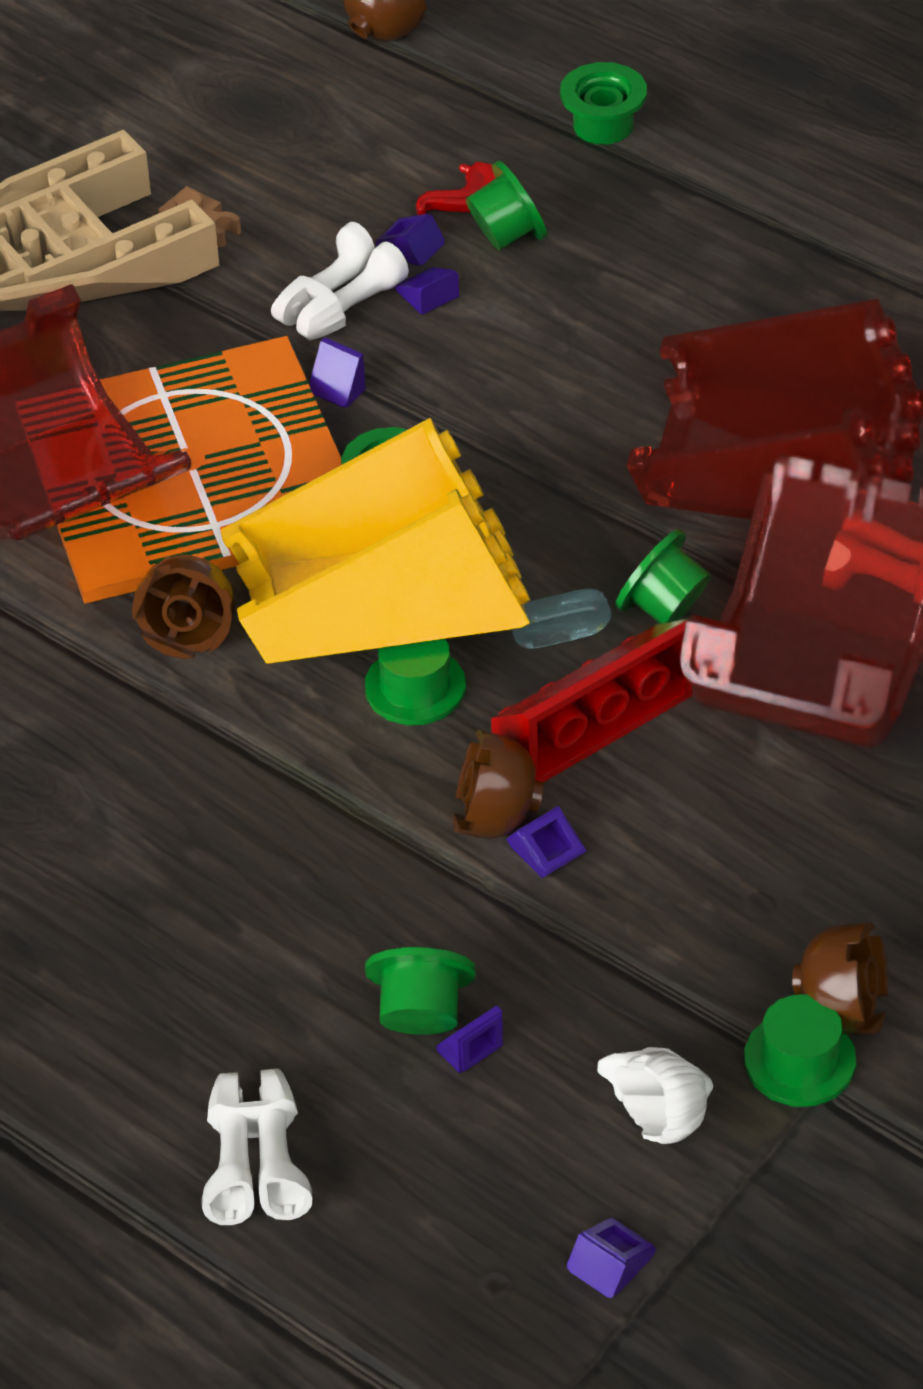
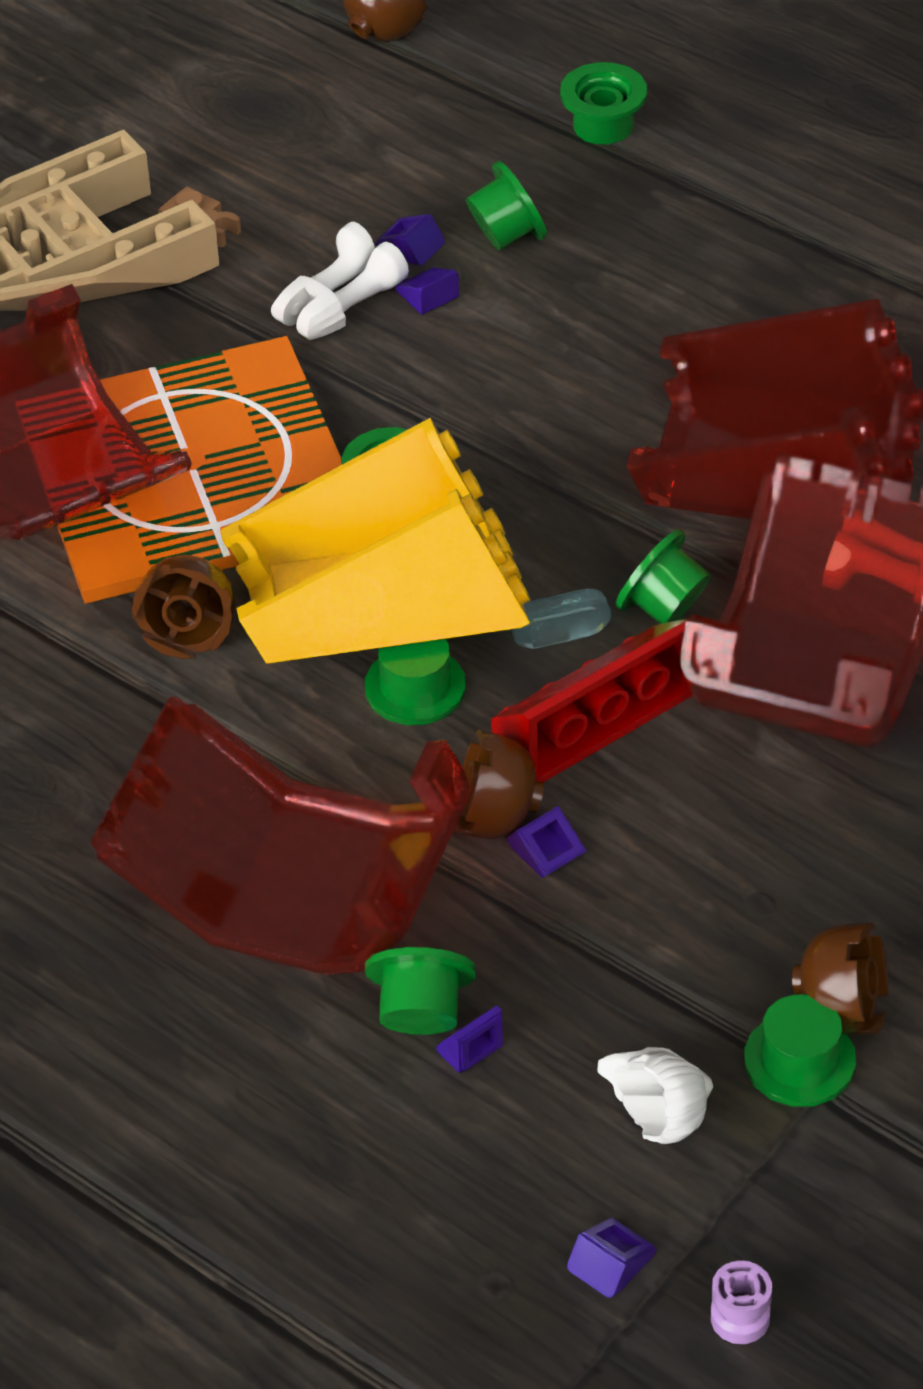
(270, 858): none -> clear red windscreen
(282, 1186): white piece -> none
(337, 373): slope -> none
(454, 200): red piece -> none
(741, 1302): none -> lavender wheel

